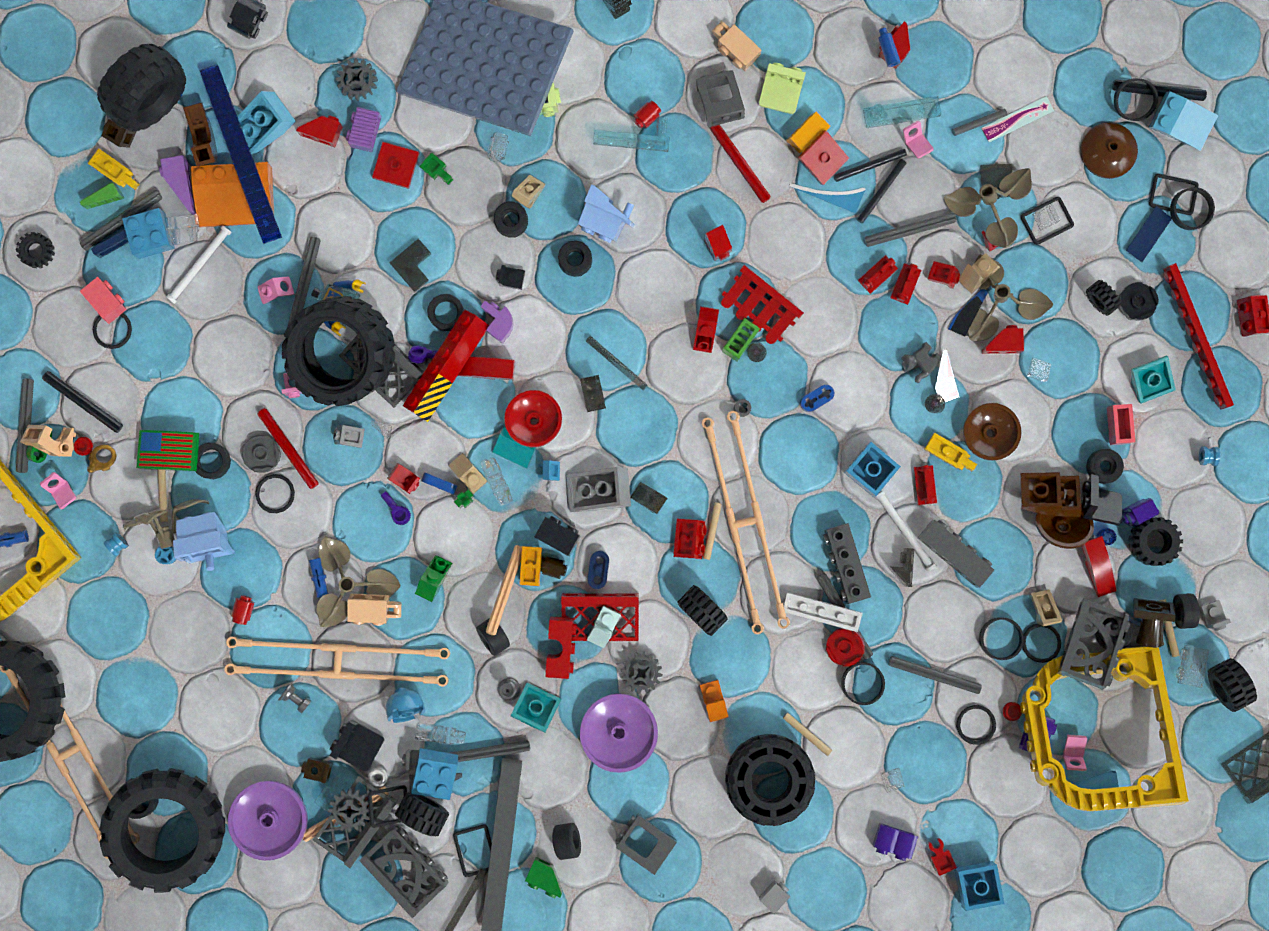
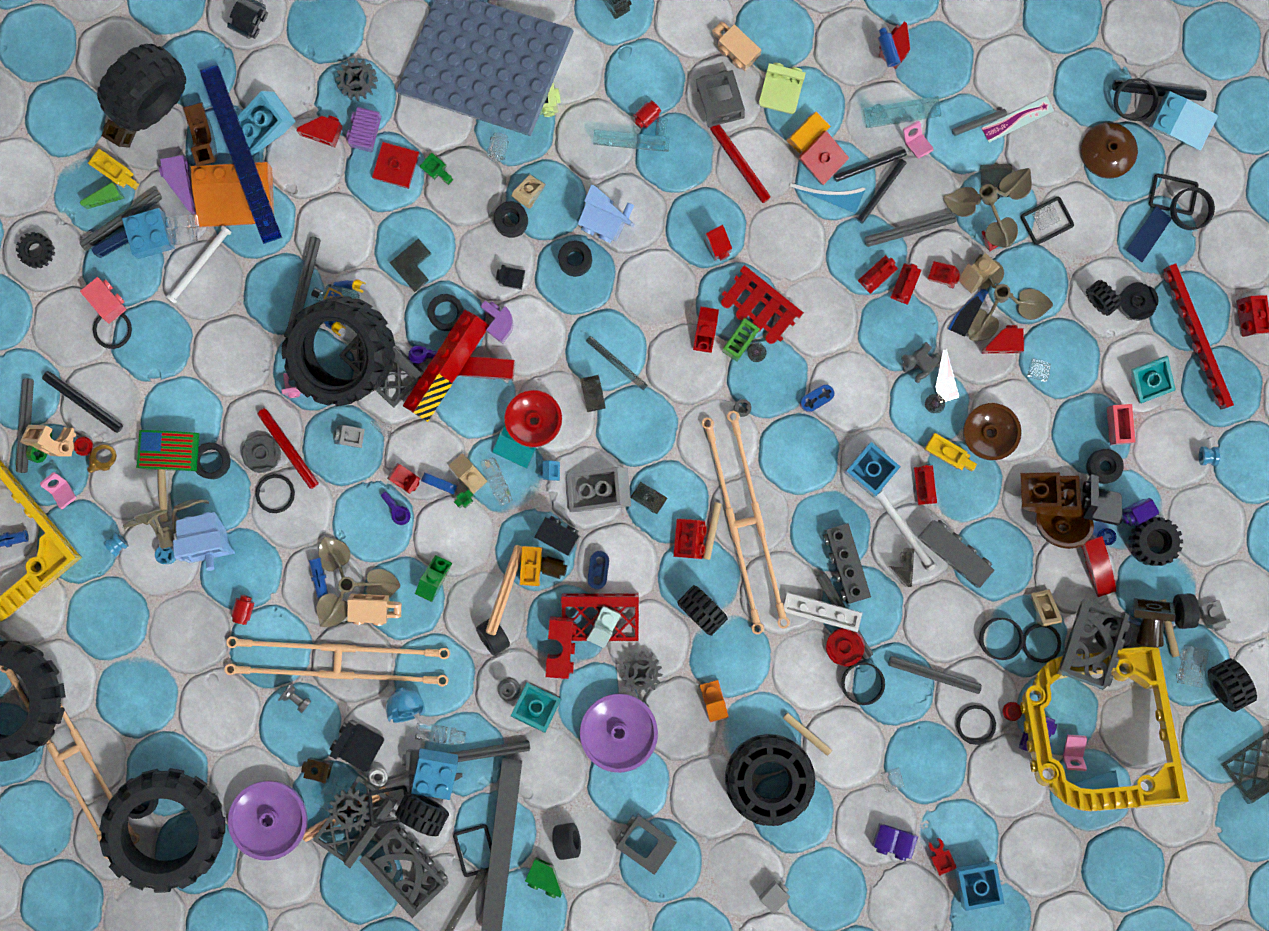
(271, 289): bright pink bracket -> none

